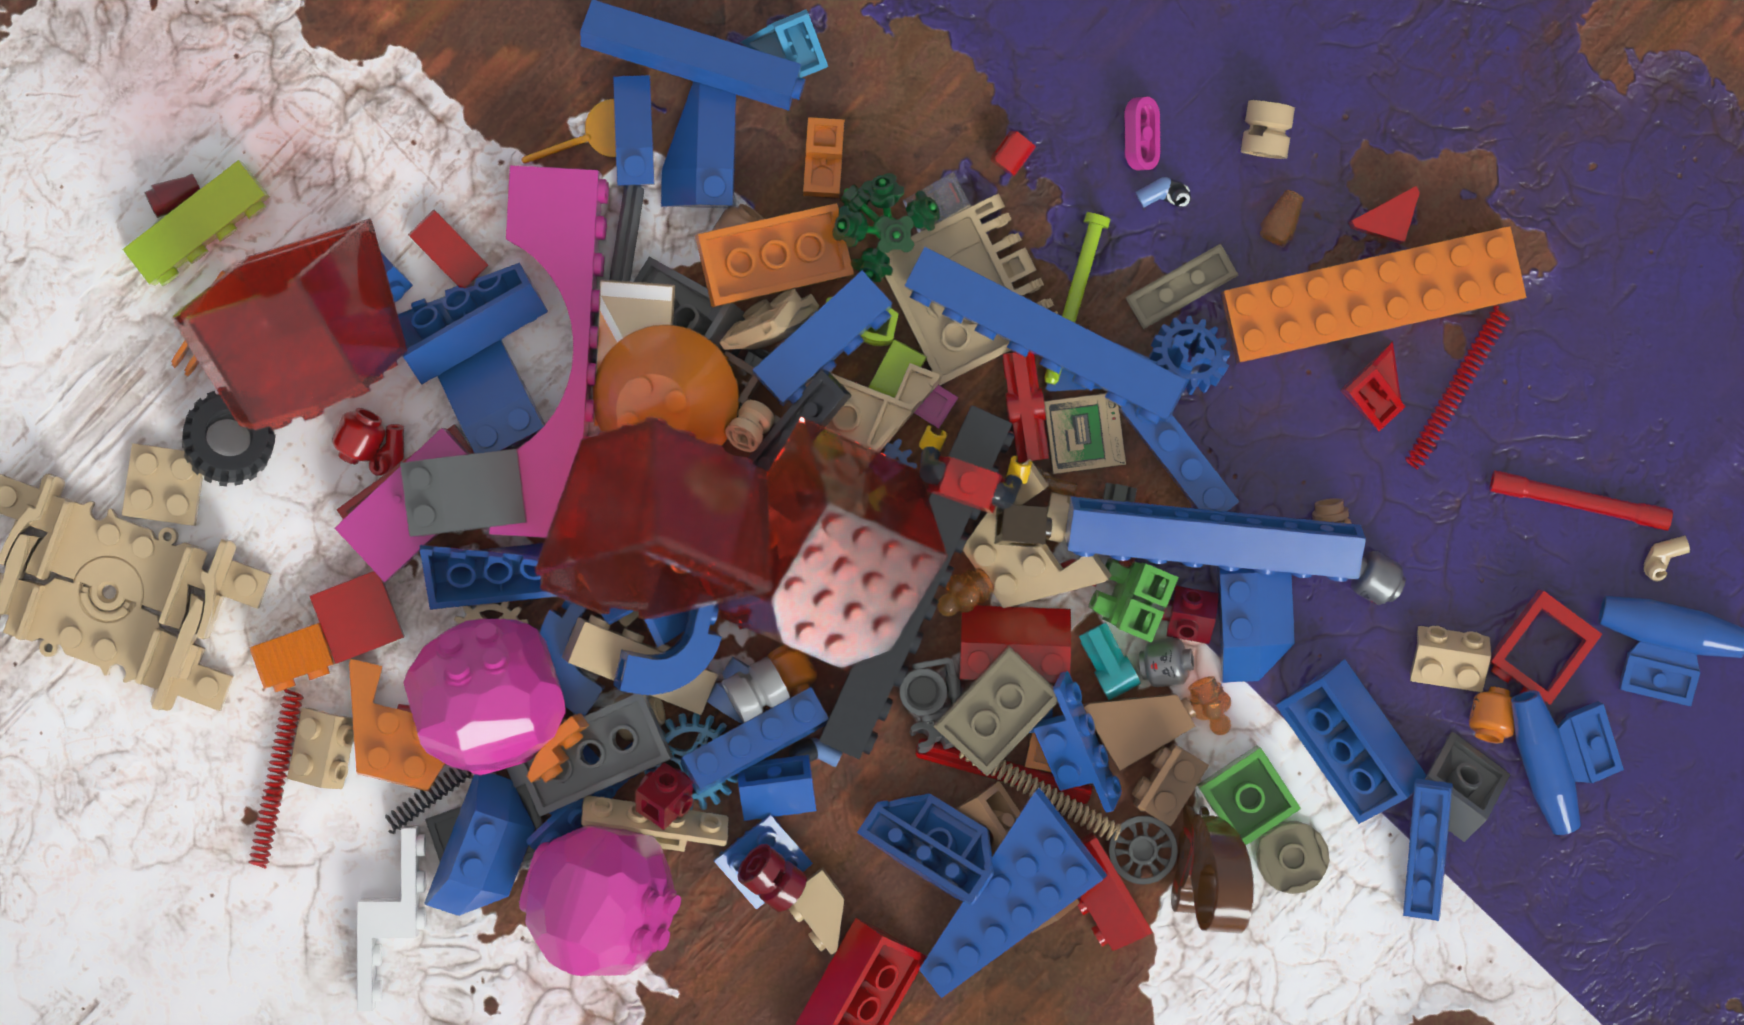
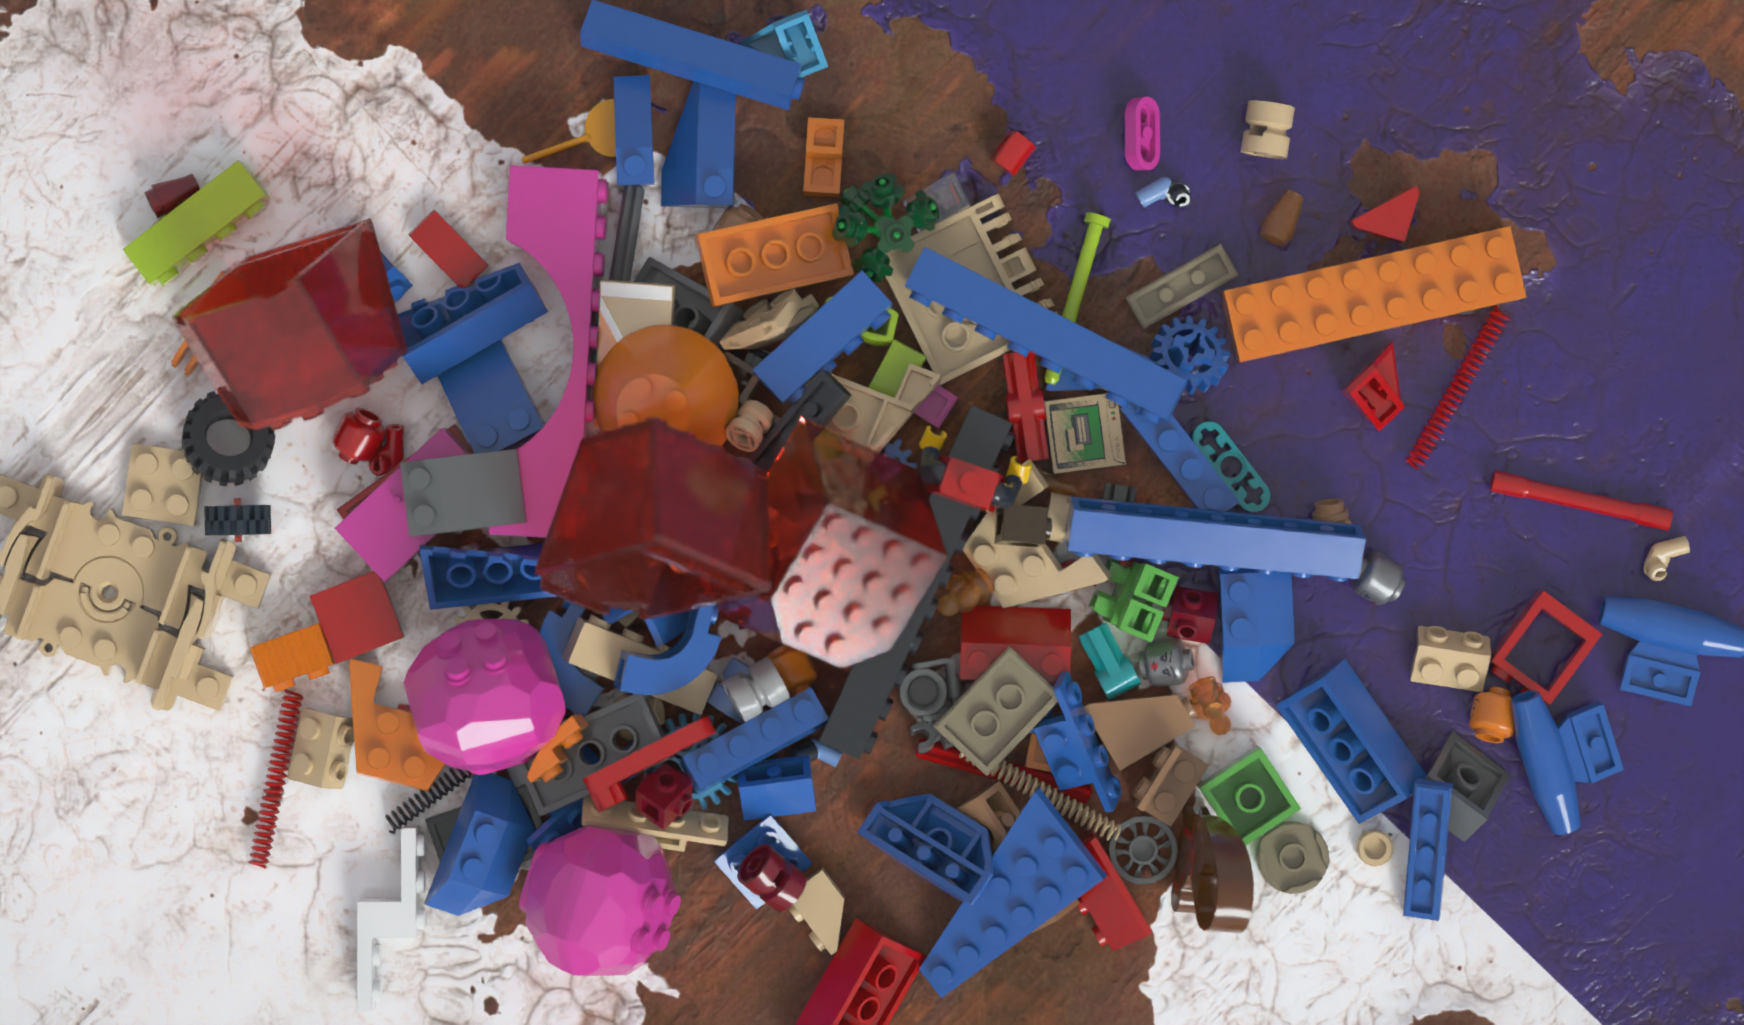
(237, 520): none -> black wheel
(606, 784): none -> red beam
(1256, 480): none -> teal beam
(1374, 847): none -> tan tile

